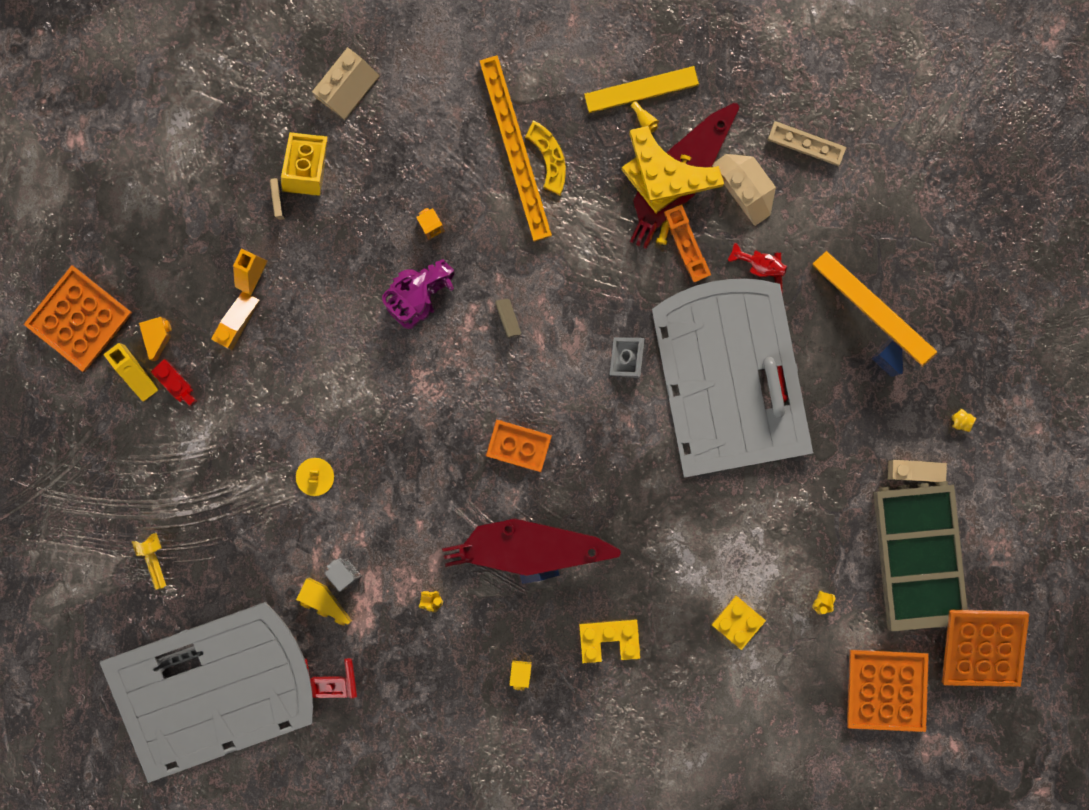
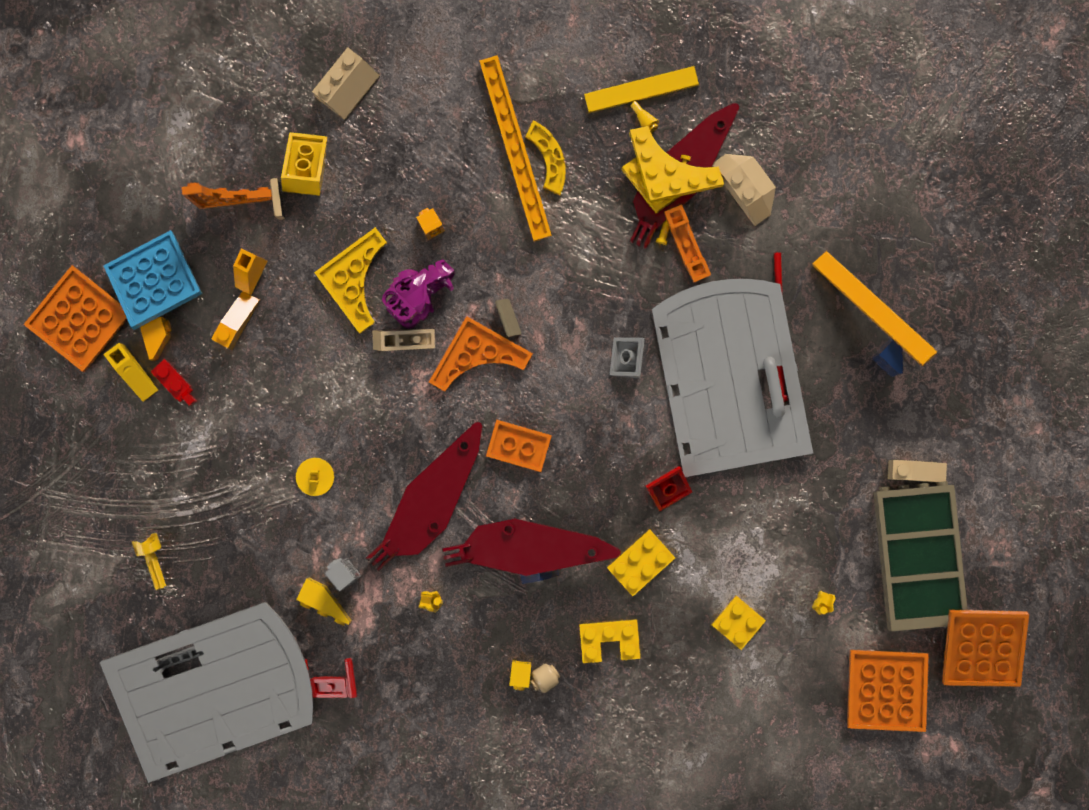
(152, 280): none -> dark azure plate
(210, 198): none -> orange plate
(346, 277): none -> yellow plate
(403, 339): none -> tan slope
(430, 500): none -> dark red wing
(474, 347): none -> orange plate
(545, 678): none -> tan head
(641, 562): none -> yellow plate
(668, 488): none -> red slope
(762, 264): red animal -> none
(806, 143): tan plate -> none
(963, 420): yellow arm -> none

